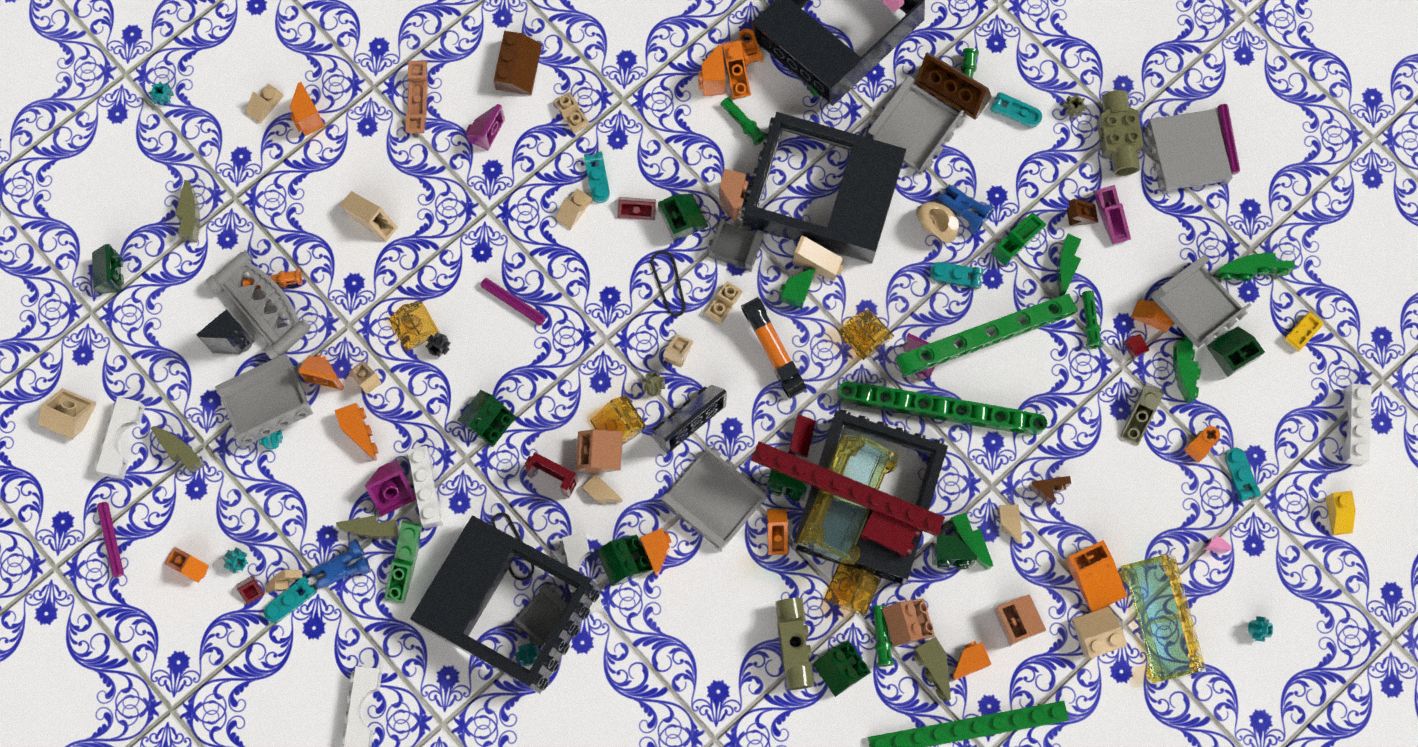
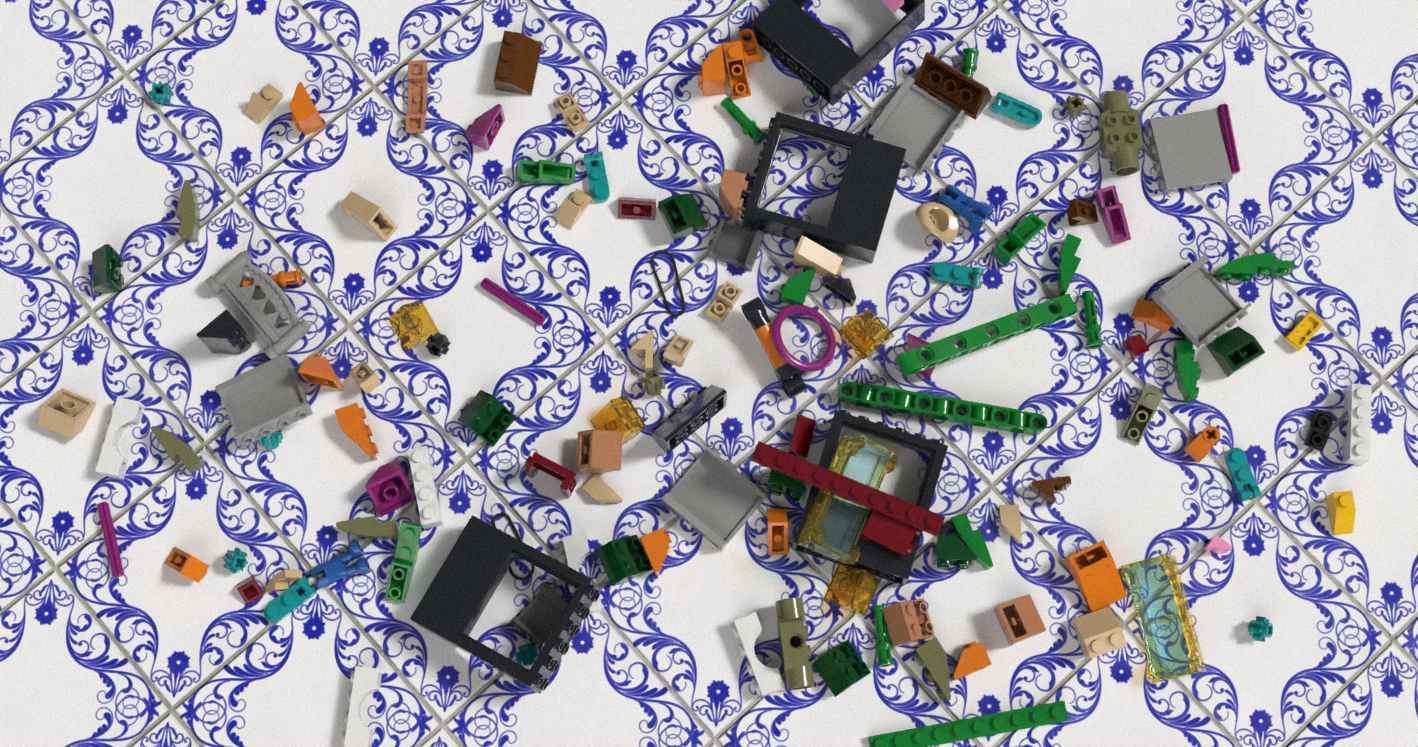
(545, 172): none -> green slope
(645, 346): none -> tan slope
(767, 678): none -> white arch
(786, 355): none -> magenta wedge
(840, 287): none -> black slope
(1319, 430): none -> black slope

